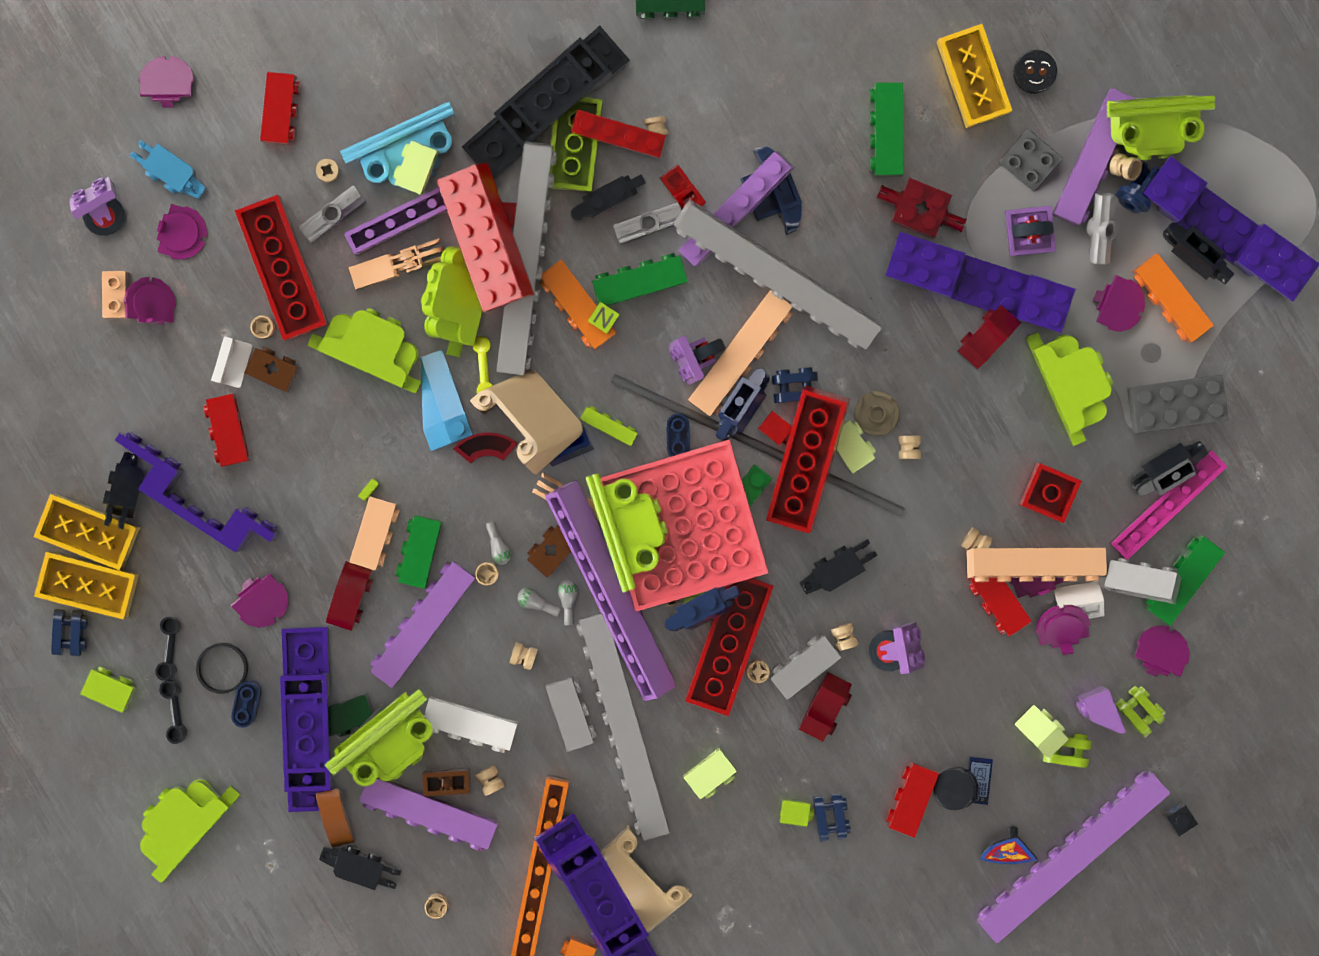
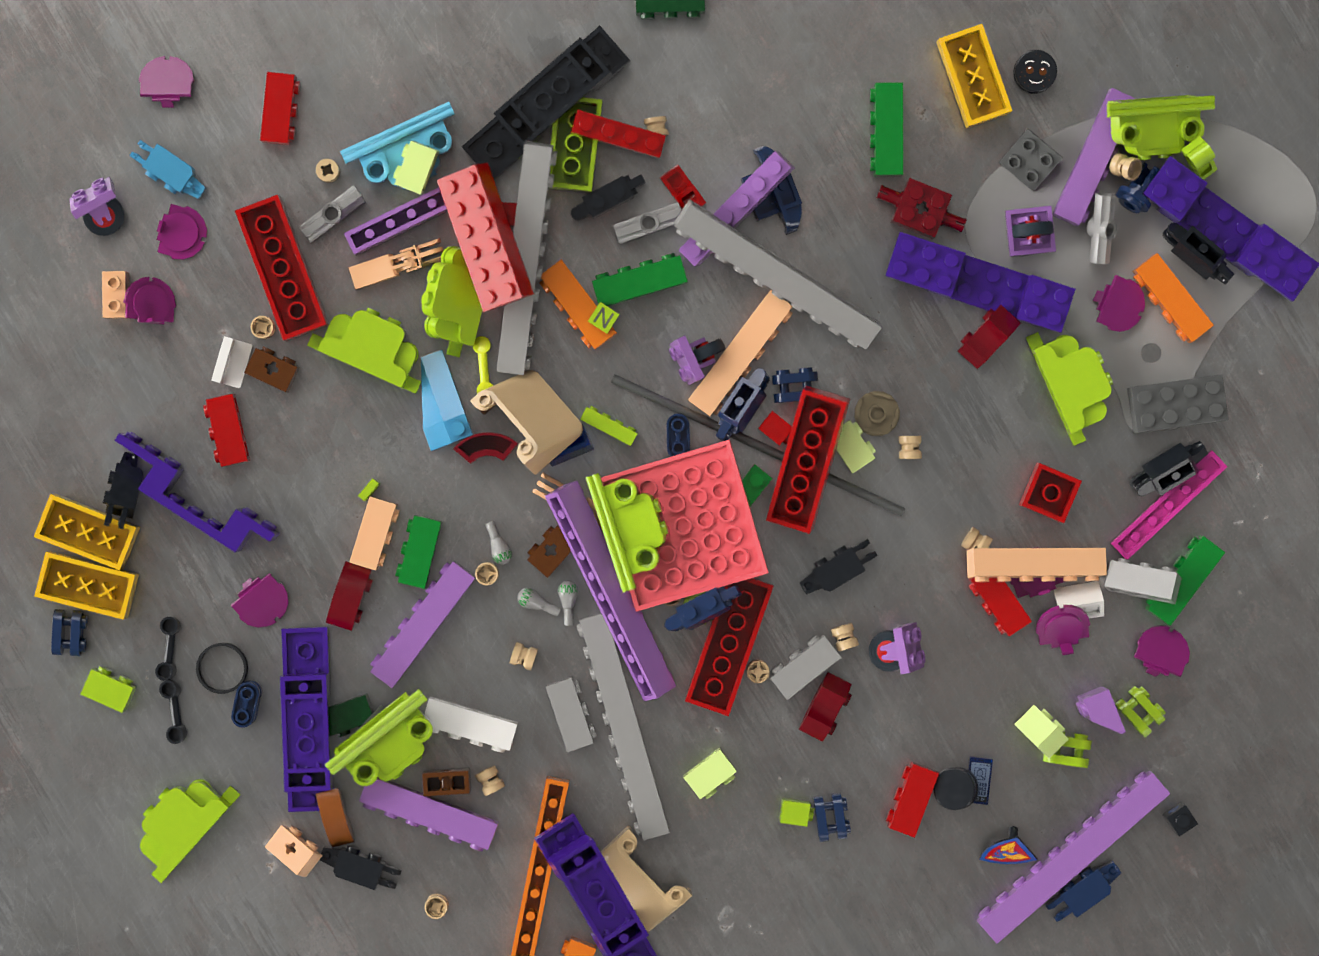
(283, 846): none -> light nougat brick
(1085, 891): none -> dark blue hinge
(1200, 158): none -> lime plate

